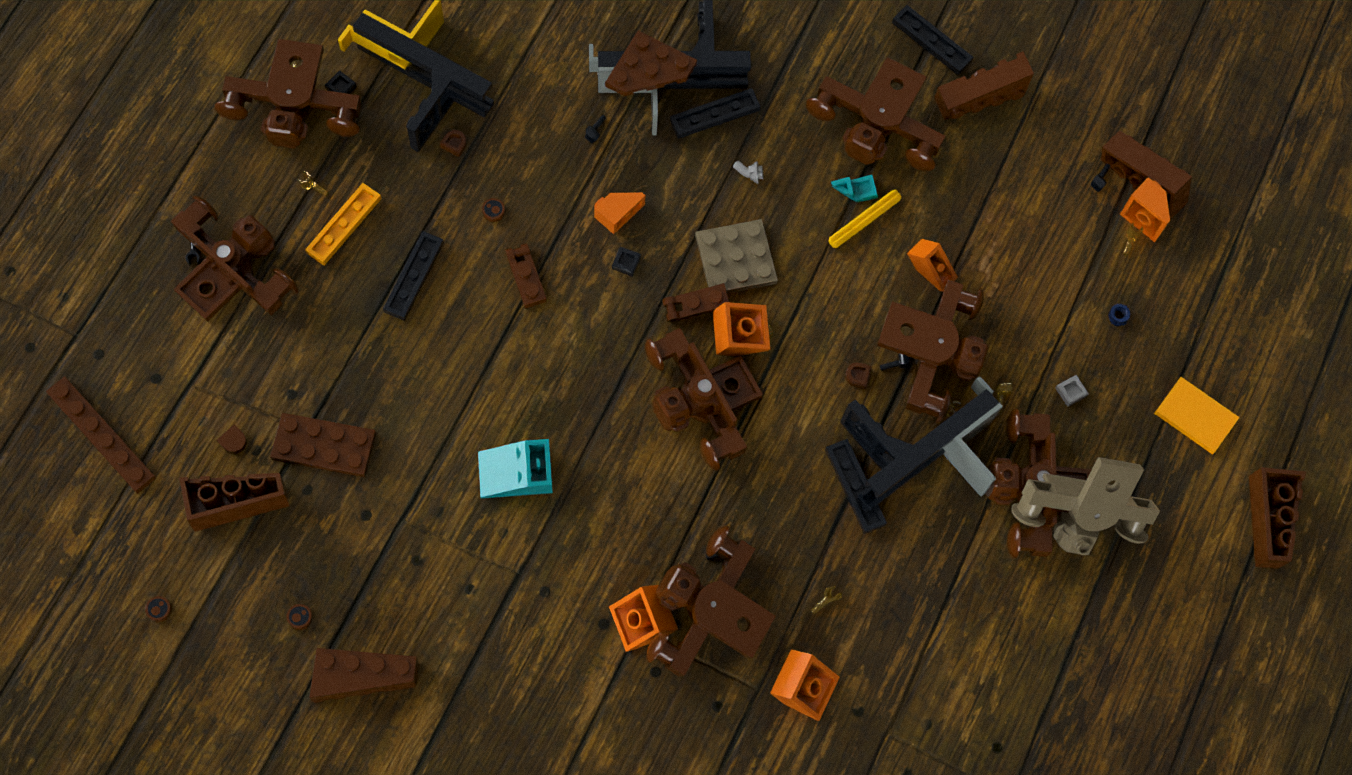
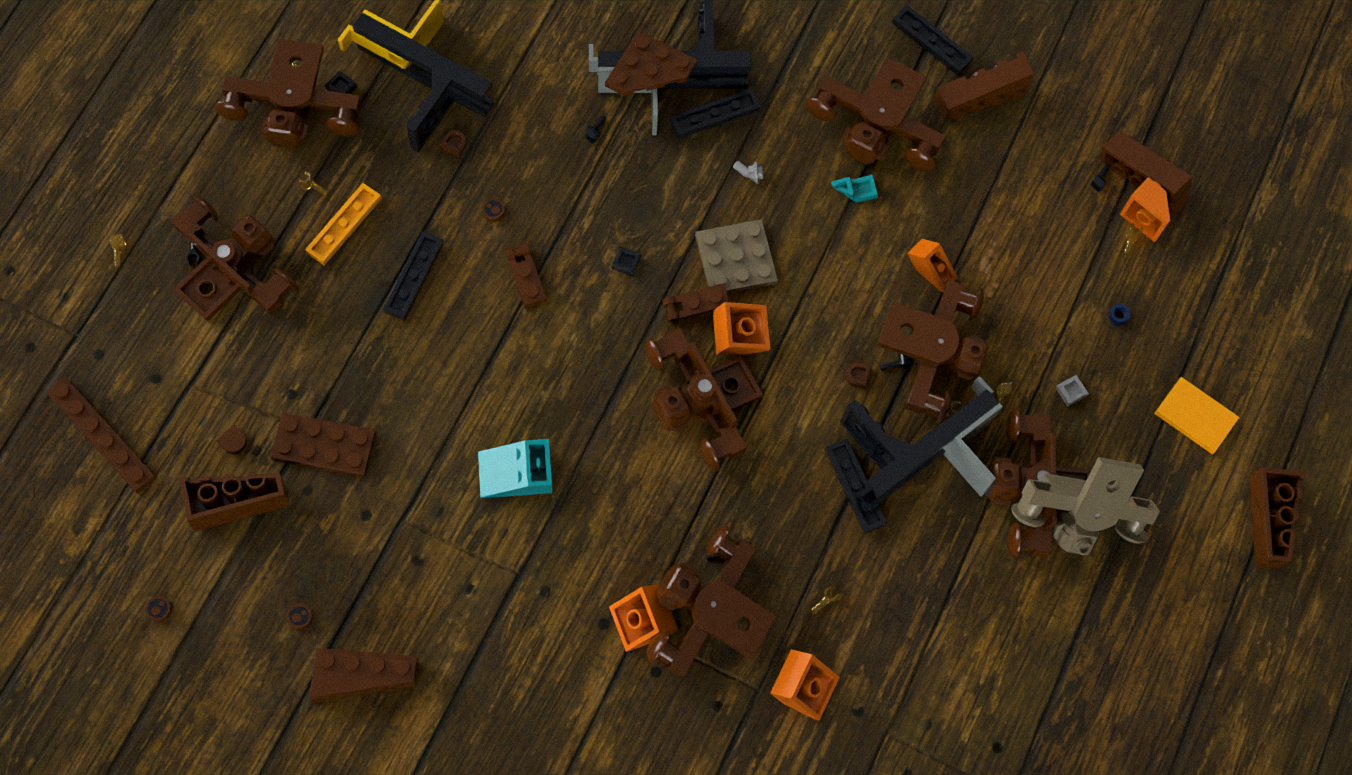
(117, 242): none -> clear yellow hand
(618, 209): orange slope -> none
(864, 218): yellow axle -> none

